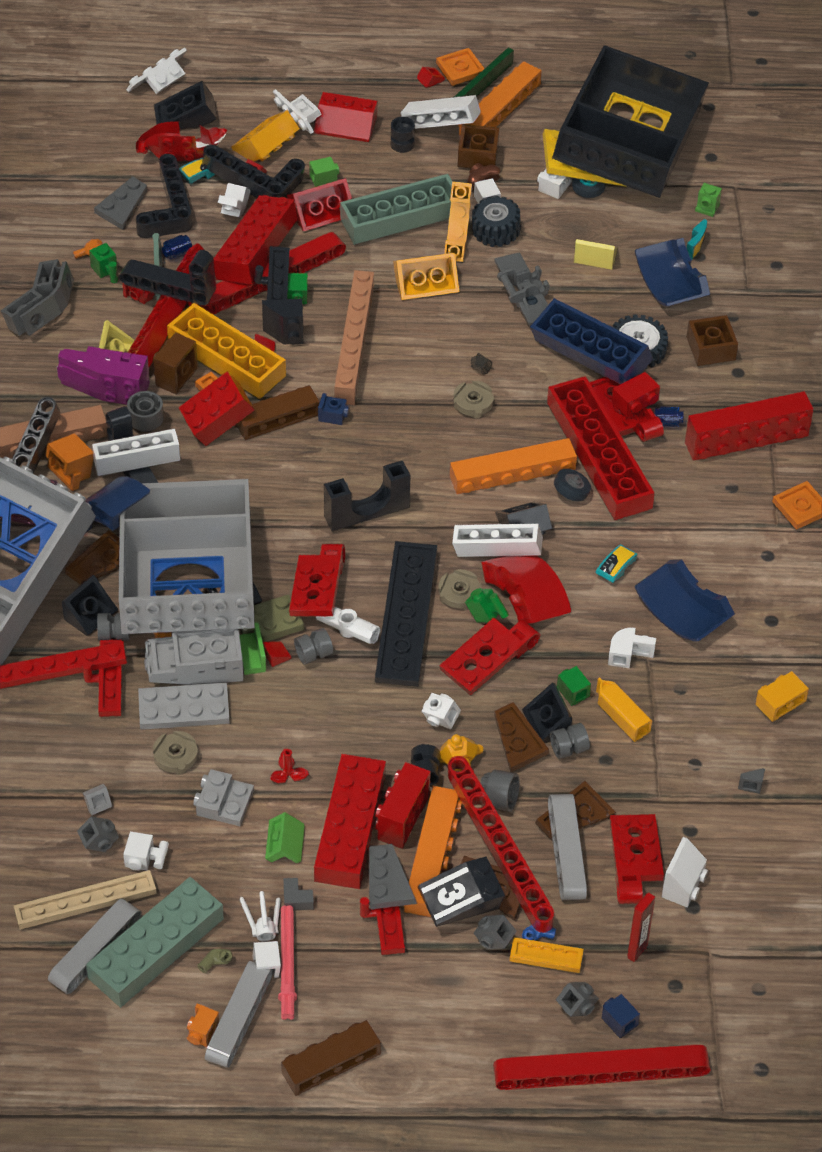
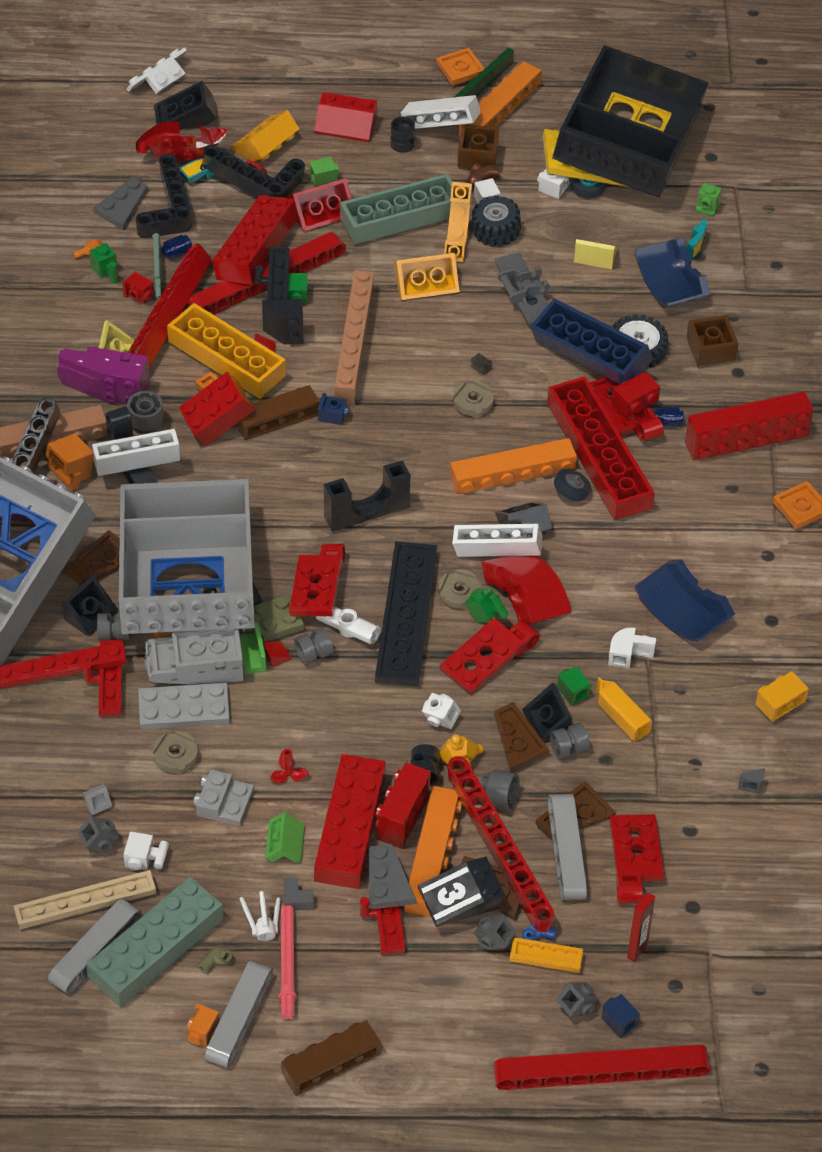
(42, 302): dark grey brick -> none
(115, 499): dark blue panel -> none
(175, 363): reddish brown brick -> none
(192, 287): black beam -> none
(235, 200): white brick -> none
(267, 956): white panel -> none
(301, 110): white bracket -> none
(430, 76): red slope -> none
(616, 562): slope -> none
(684, 874): white slope -> none

